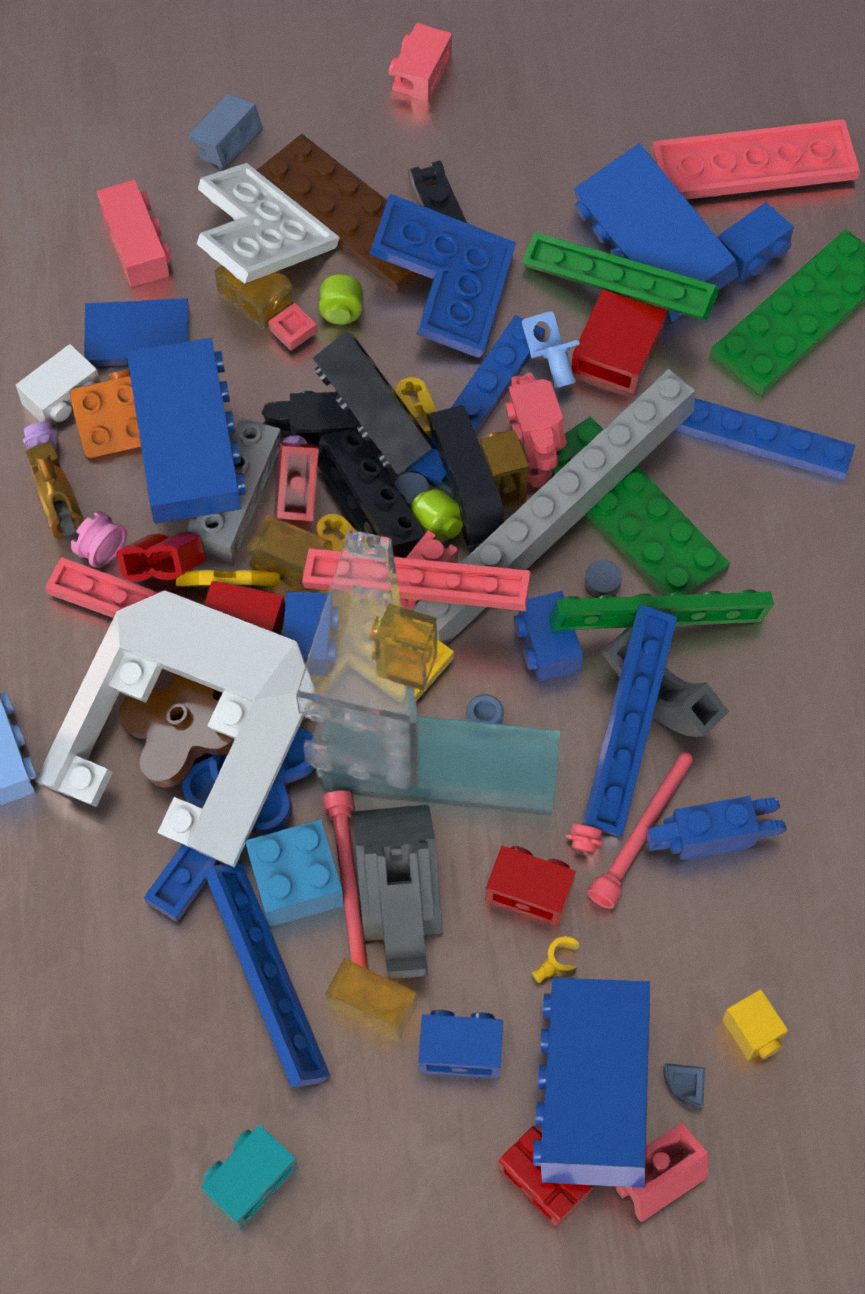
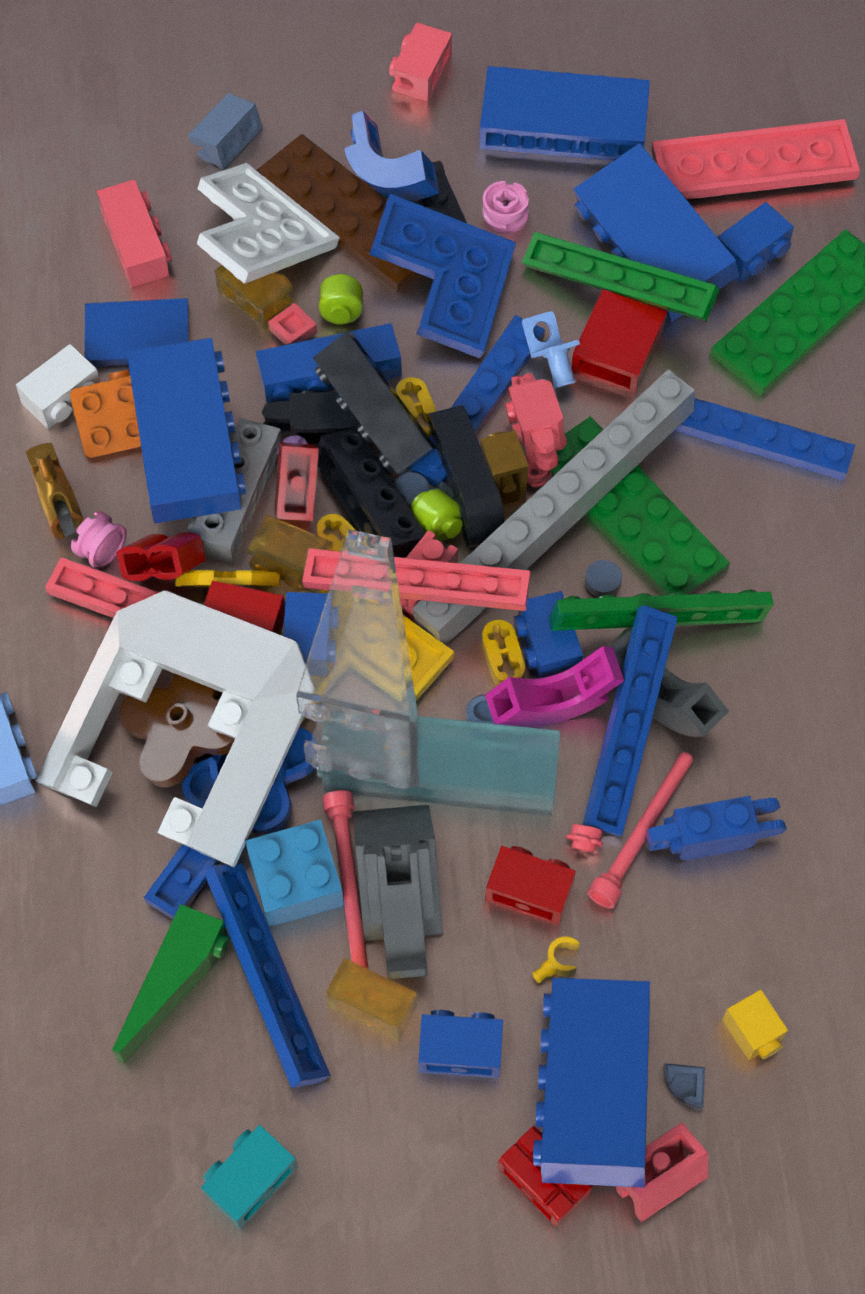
(40, 433): lavender plate -> none
(178, 967): none -> green slope
(292, 366): none -> blue brick
(404, 646): clear yellow brick -> none
(407, 177): none -> arch
(505, 207): none -> bright pink wheel
(510, 652): none -> yellow beam
(556, 697): none -> dark pink arch
(562, 113): none -> blue brick

